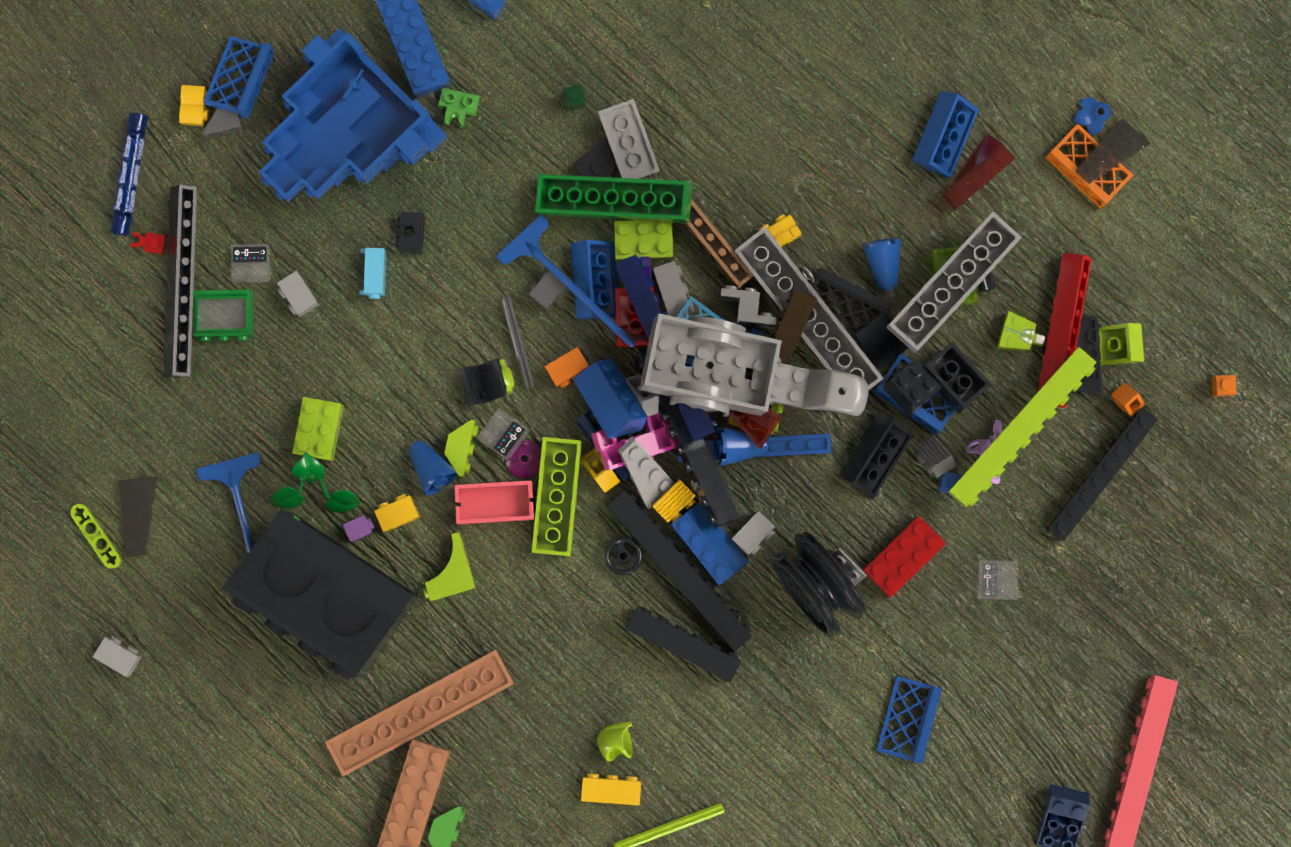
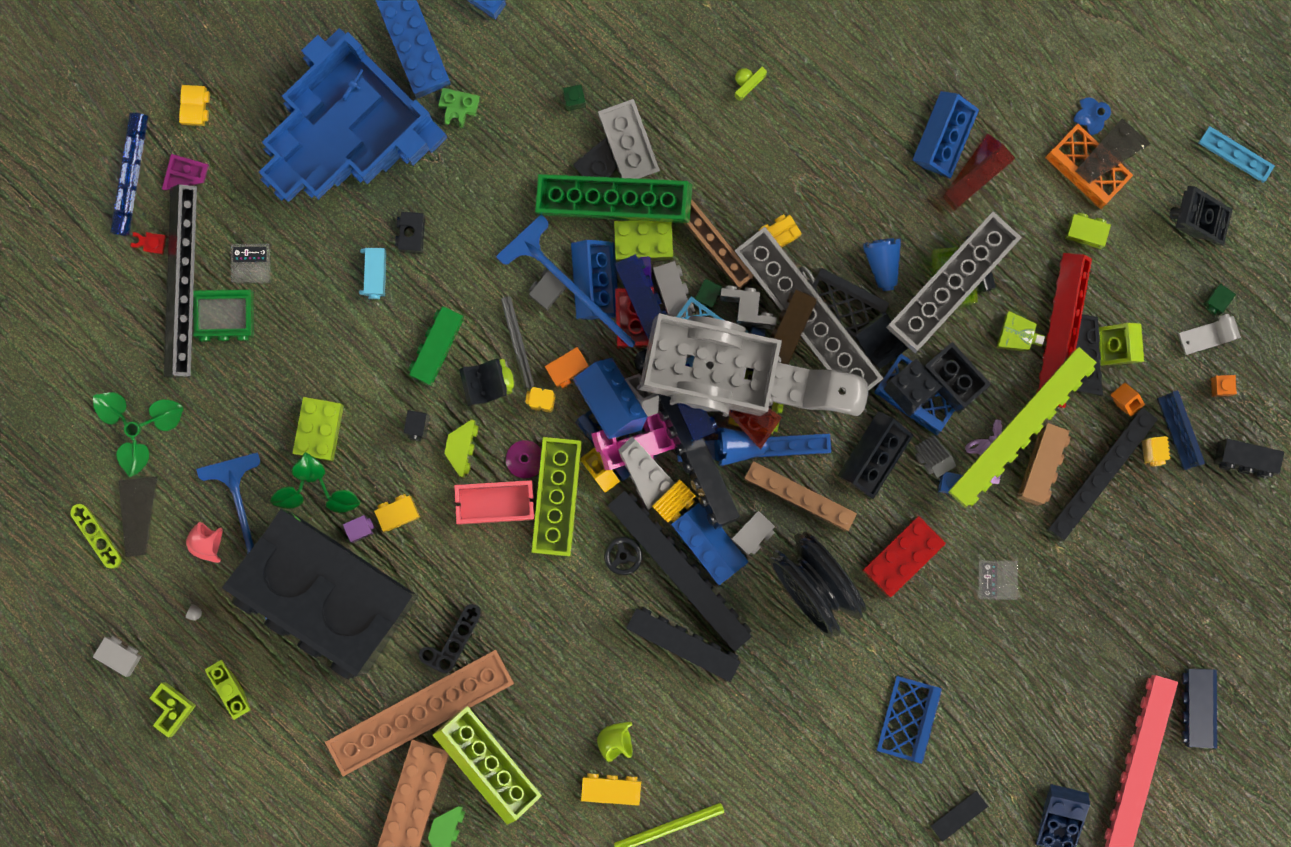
(130, 456): none -> green plant
(175, 708): none -> lime brick
(184, 172): none -> magenta wing
(193, 613): none -> light grey hinge
(204, 542): none -> coral piece
(223, 123): dark grey slope -> none
(228, 689): none -> lime slope
(255, 76): blue fence -> none
(297, 293): light grey brick -> none
(416, 425): none -> black brick
(430, 468): blue cone -> none
(436, 346): none -> green brick
(455, 577): lime arch -> none
(455, 636): none -> black beam
(487, 765): none -> lime brick
(503, 434): clear plate -> none
(540, 399): none -> yellow brick
(708, 294): none -> dark green brick
(748, 81): none -> lime tile
(800, 496): none -> medium nougat brick
(850, 568): light grey hinge -> none
(959, 816): none -> black tile
(1043, 464): none -> medium nougat brick
(1088, 231): none -> lime brick
(1156, 451): none -> yellow brick
(1180, 430): none -> dark blue fence
(1200, 708): none -> dark blue slope
(1202, 216): none -> black brick
(1209, 335): none -> light grey door
(1219, 299): none -> dark green brick
(1236, 154): none -> dark azure plate
(1248, 458): none -> black brick

